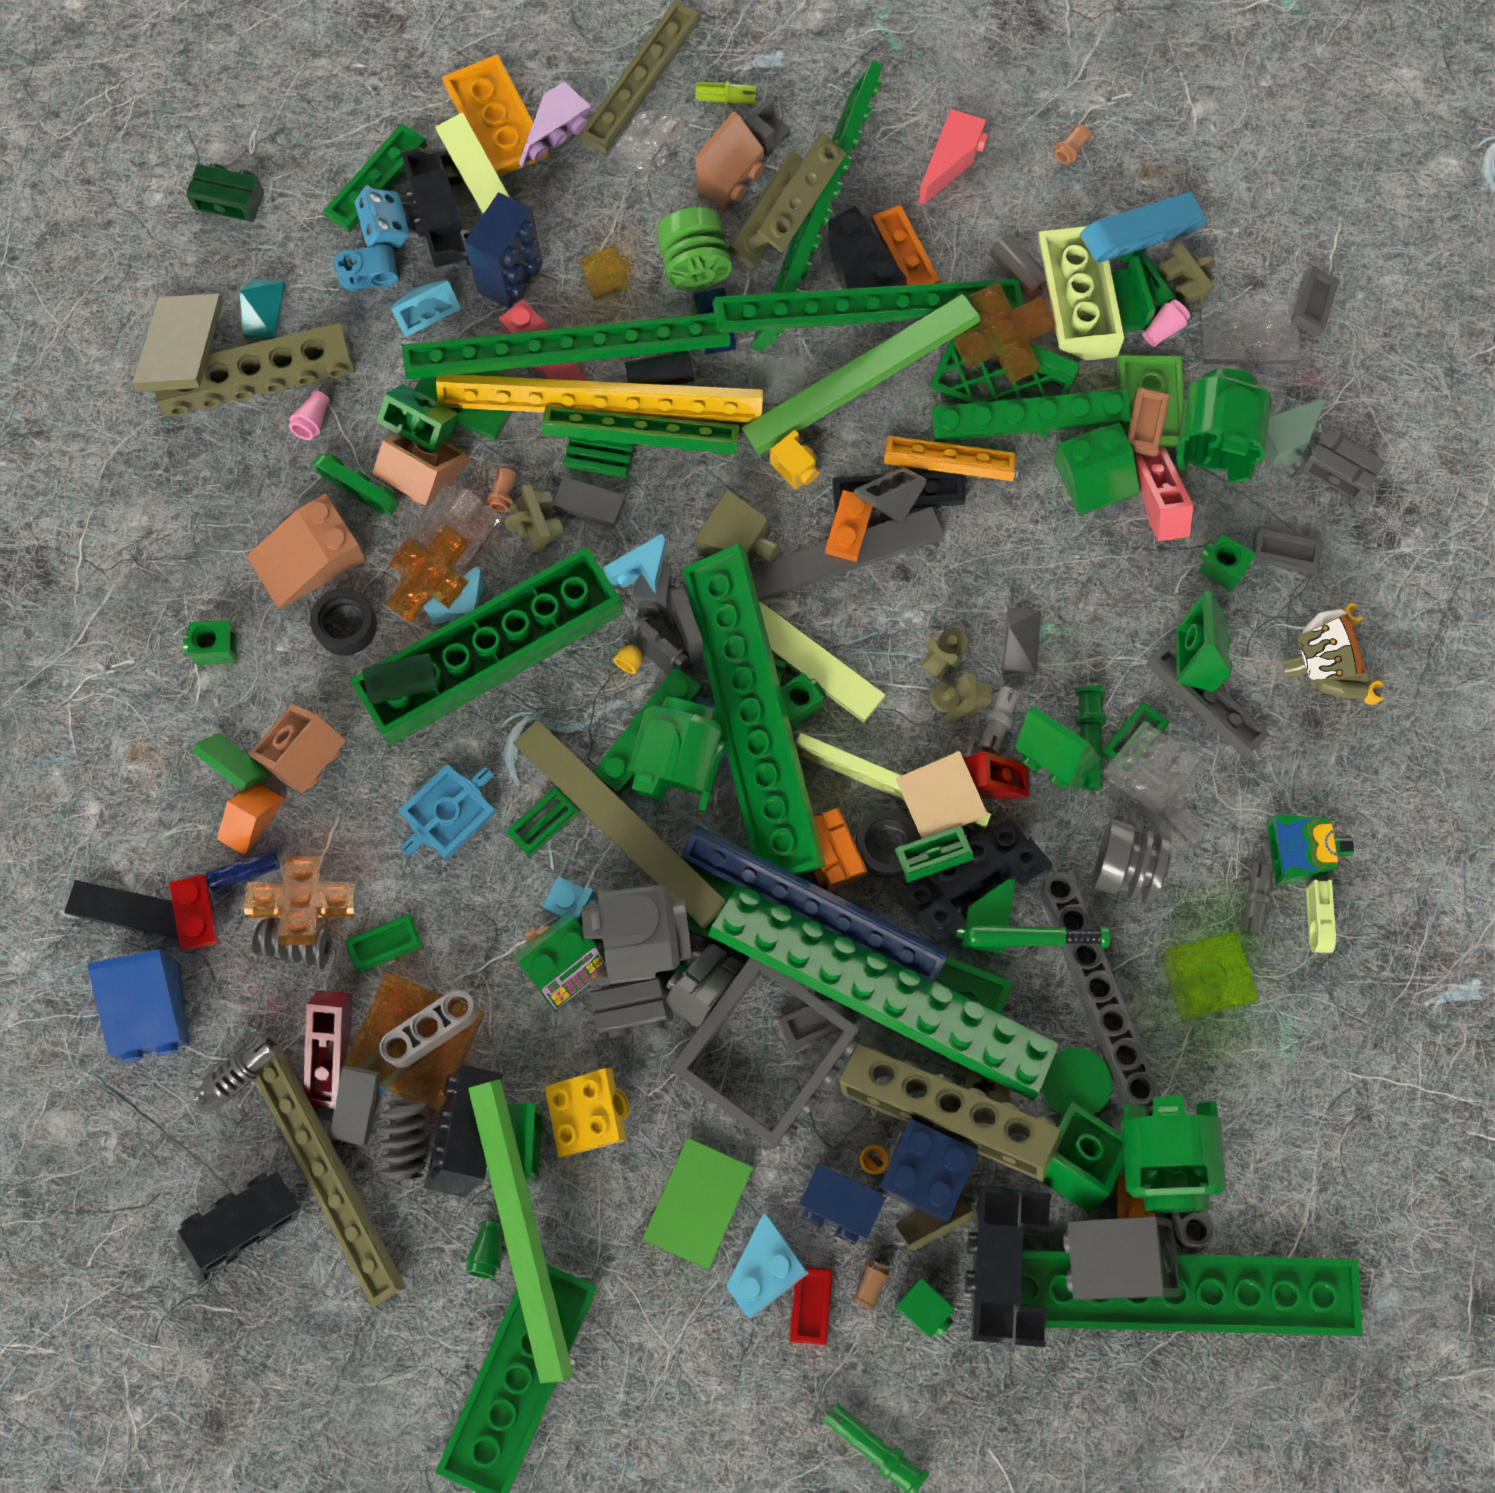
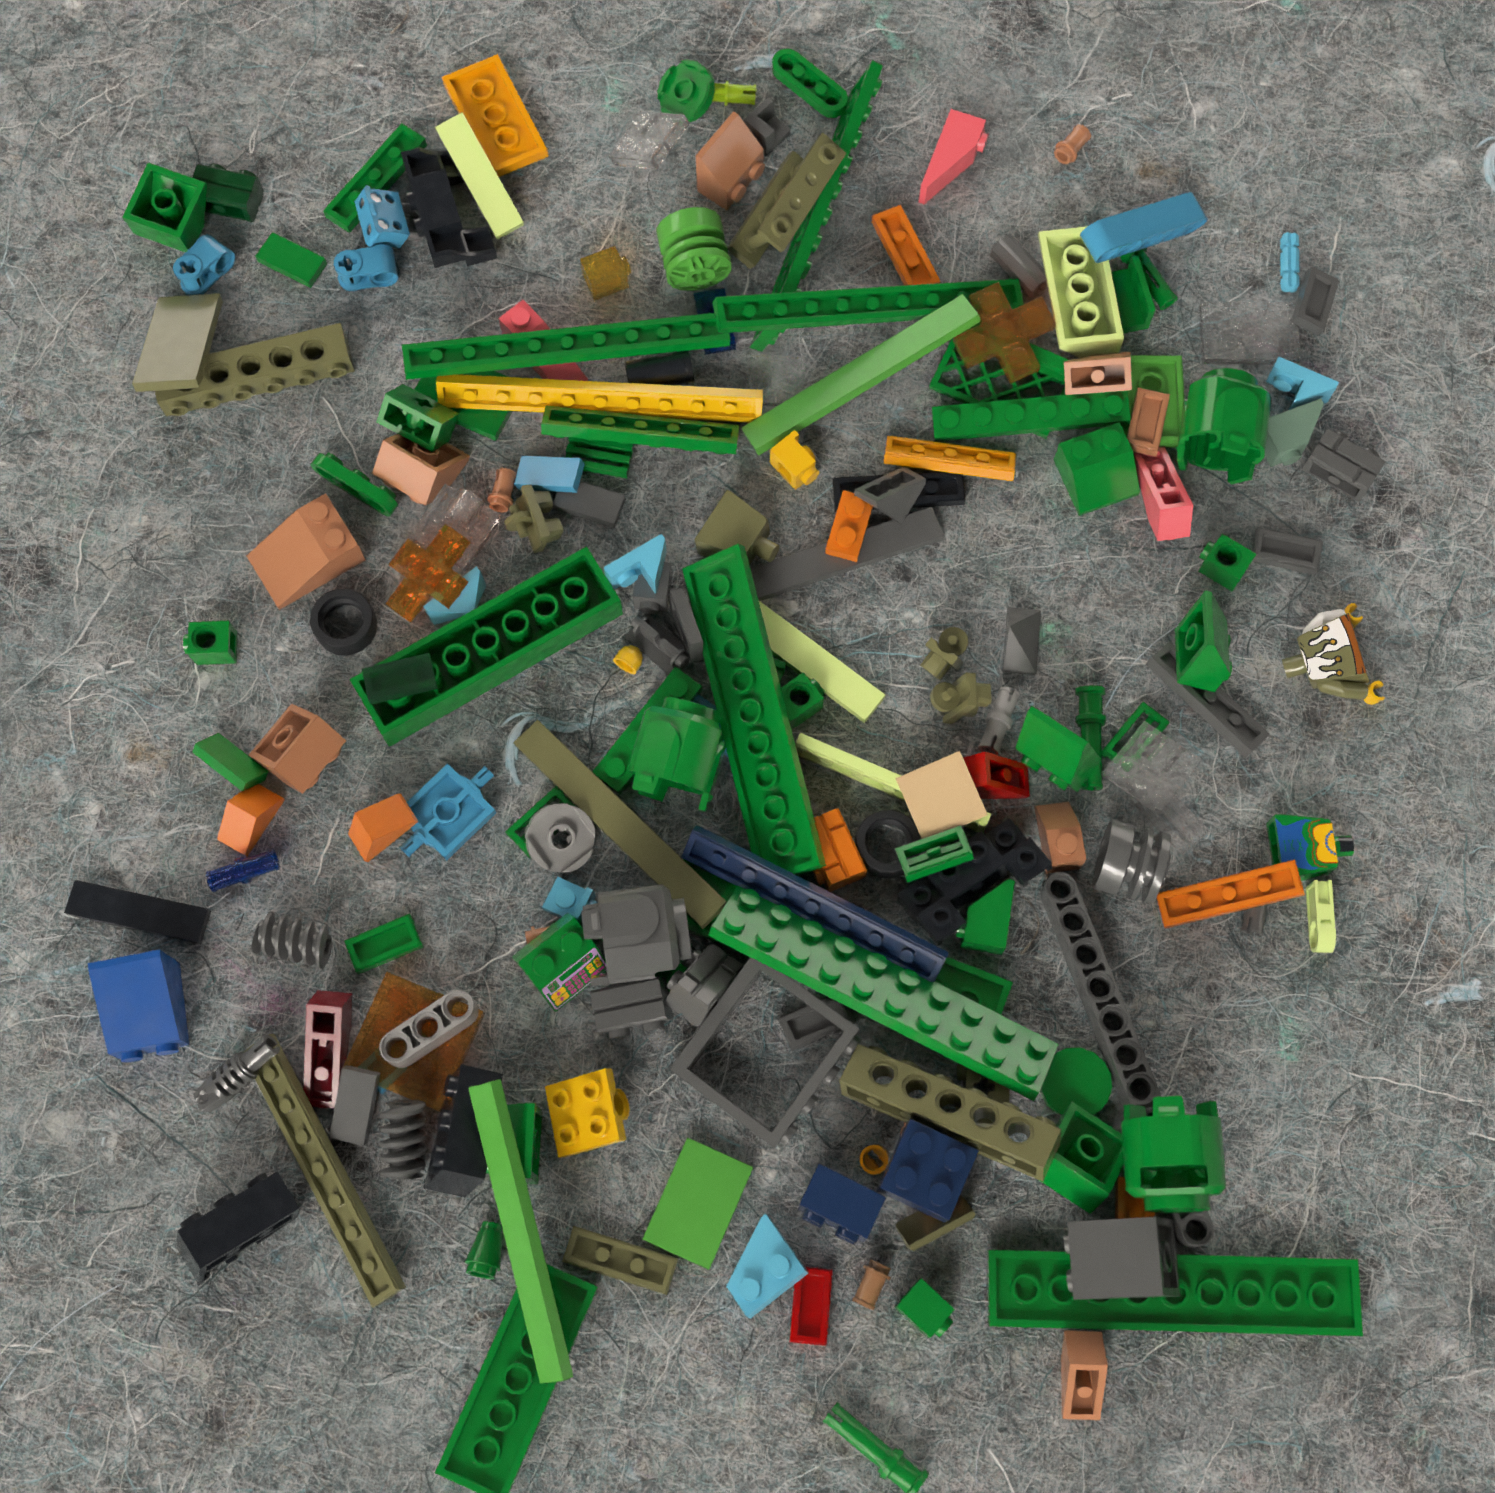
(167, 208): none -> green slope
(193, 913): red plate -> none
(204, 260): none -> dark azure piece
(261, 308): teal slope -> none
(291, 260): none -> green tile
(299, 900): clear orange plate -> none
(309, 416): bright pink cone -> none
(380, 825): none -> orange slope
(424, 306): medium azure slope -> none
(504, 250): dark blue brick -> none
(540, 836): none -> light grey plate
(549, 473): none -> dark azure tile
(557, 118): lavender slope -> none
(620, 1260): none -> olive tile
(640, 77): olive tile -> none
(686, 90): none -> green tile
(804, 74): none -> green plate
(859, 254): black wedge -> none
(998, 1266): black bracket -> none
(1034, 936): green piece -> none
(1060, 836): none -> nougat slope
(1083, 1375): none -> nougat slope
(1098, 373): none -> nougat slope
(1168, 321): bright pink cone -> none
(1192, 273): olive hips -> none
(1209, 977): clear neon green brick -> none
(1230, 894): none -> orange tile
(1289, 262): none -> medium azure axle
(1302, 382): none -> medium azure slope

